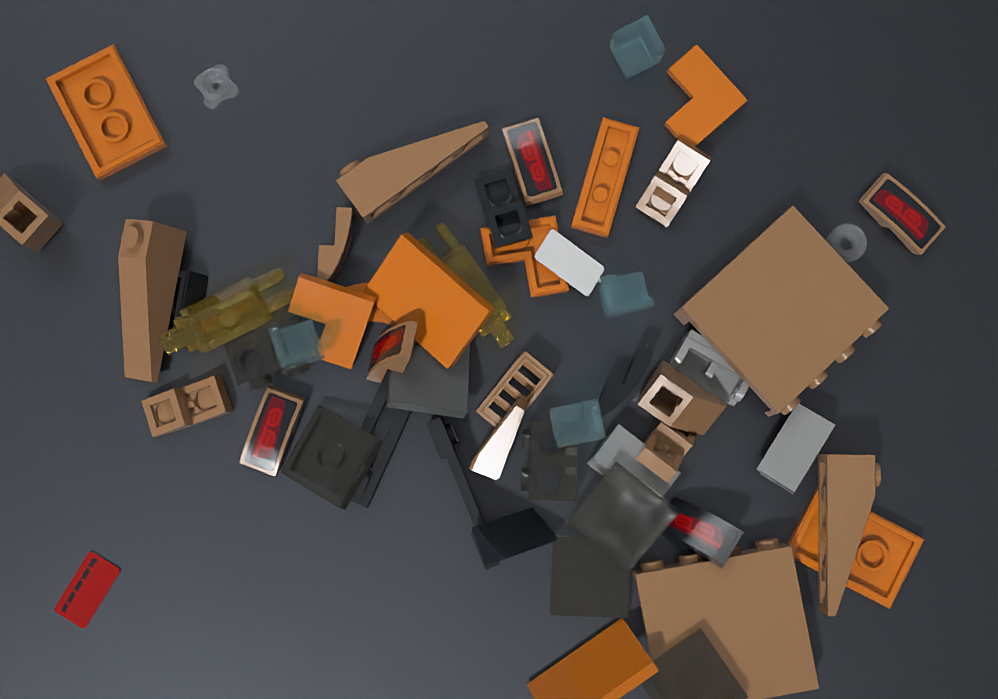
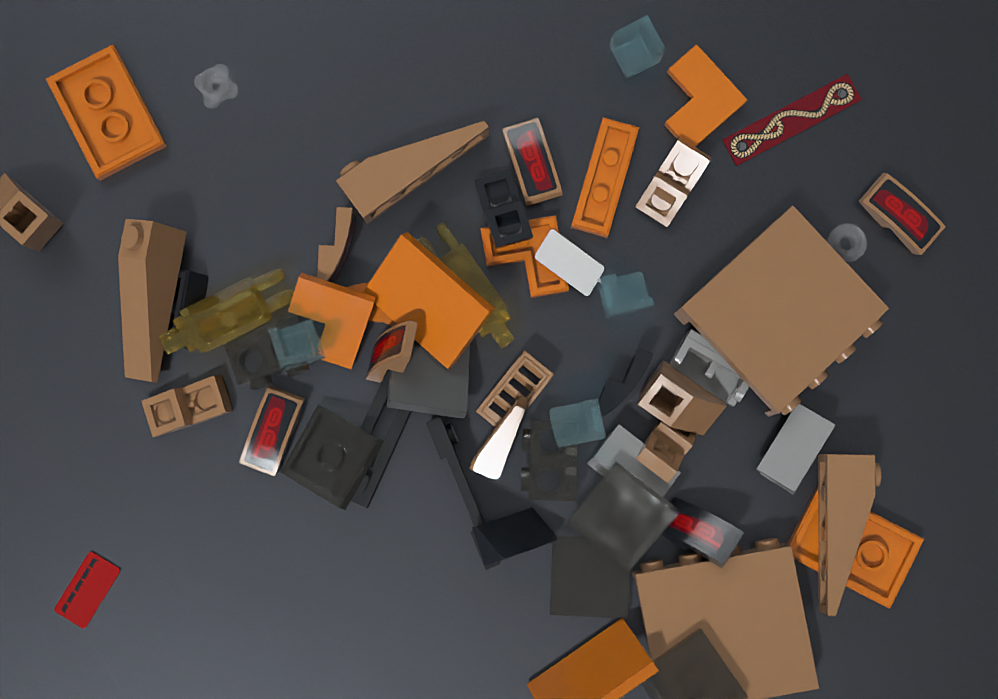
(791, 119): none -> sticker

